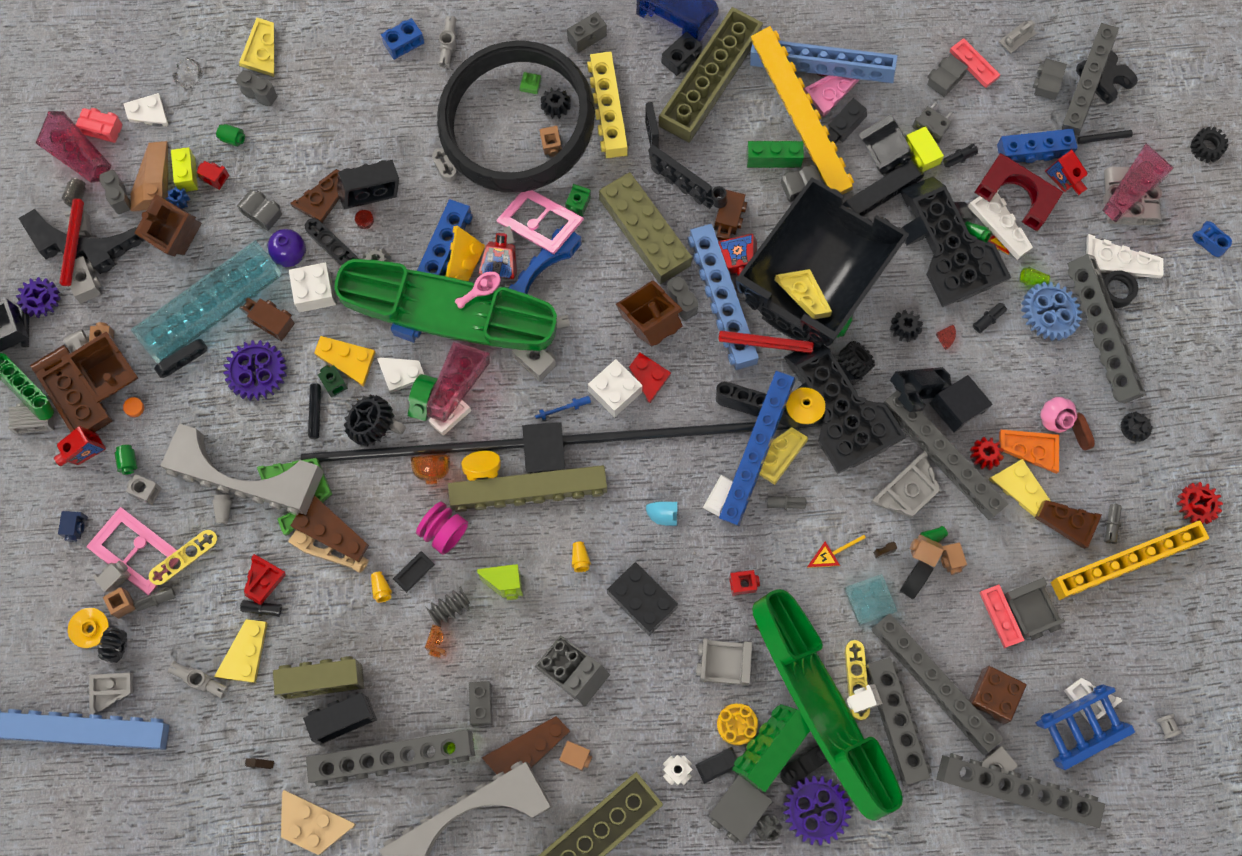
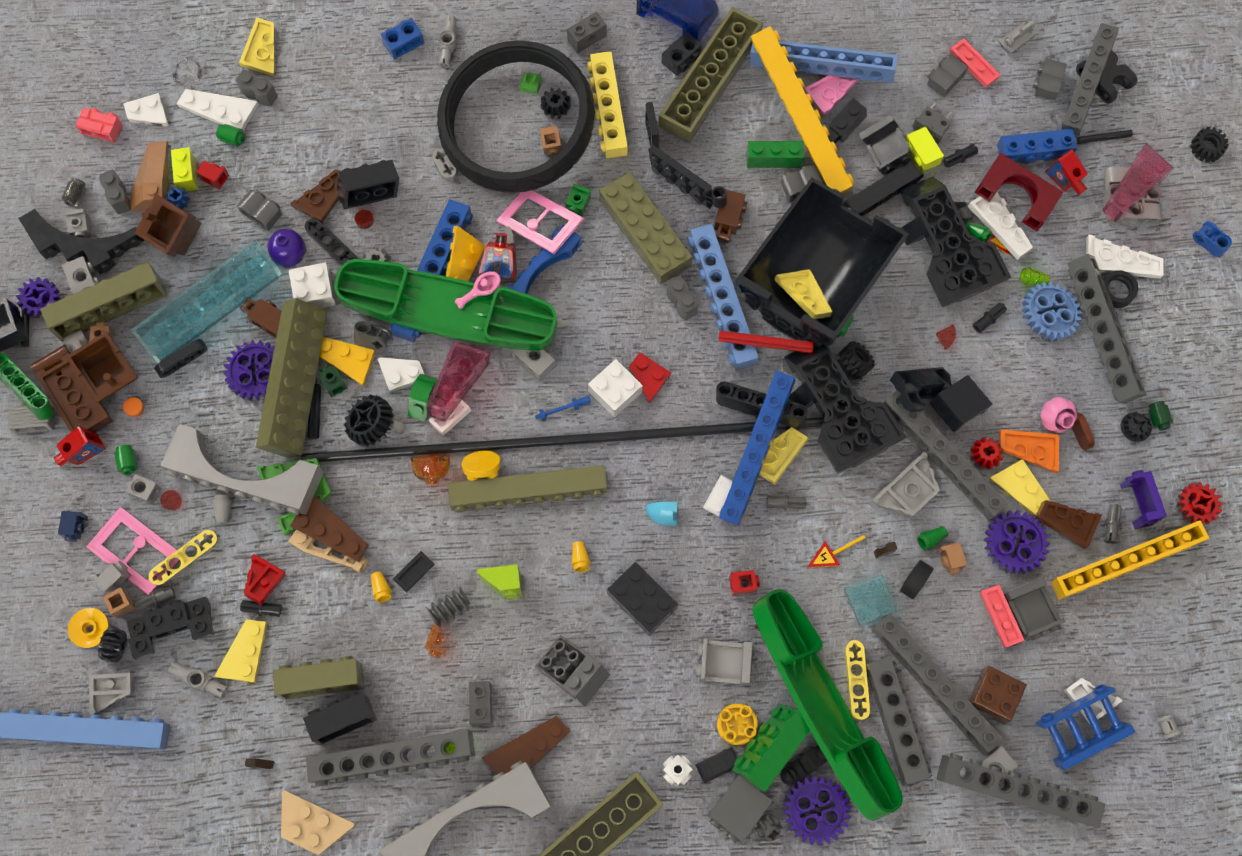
(69, 145): clear pink wedge -> none
(71, 242): red axle -> none
(104, 301): none -> olive brick
(168, 621): none -> black bracket
(171, 500): none -> clear red tile
(218, 107): none -> white wing
(291, 378): none -> olive brick
(370, 335): none -> dark grey piece
(441, 527): dark pink wheel -> none
(543, 447): black brick -> none
(575, 756): medium nougat brick -> none
(651, 313): reddish brown piece -> none
(738, 252): torso -> none
(805, 413): yellow dish -> none
(864, 698): white brick -> none
(906, 319): black gear -> none
(926, 550): medium nougat brick -> none
(999, 535): none -> dark purple gear
(1147, 498): none -> dark purple panel
(1160, 415): none -> dark green brick

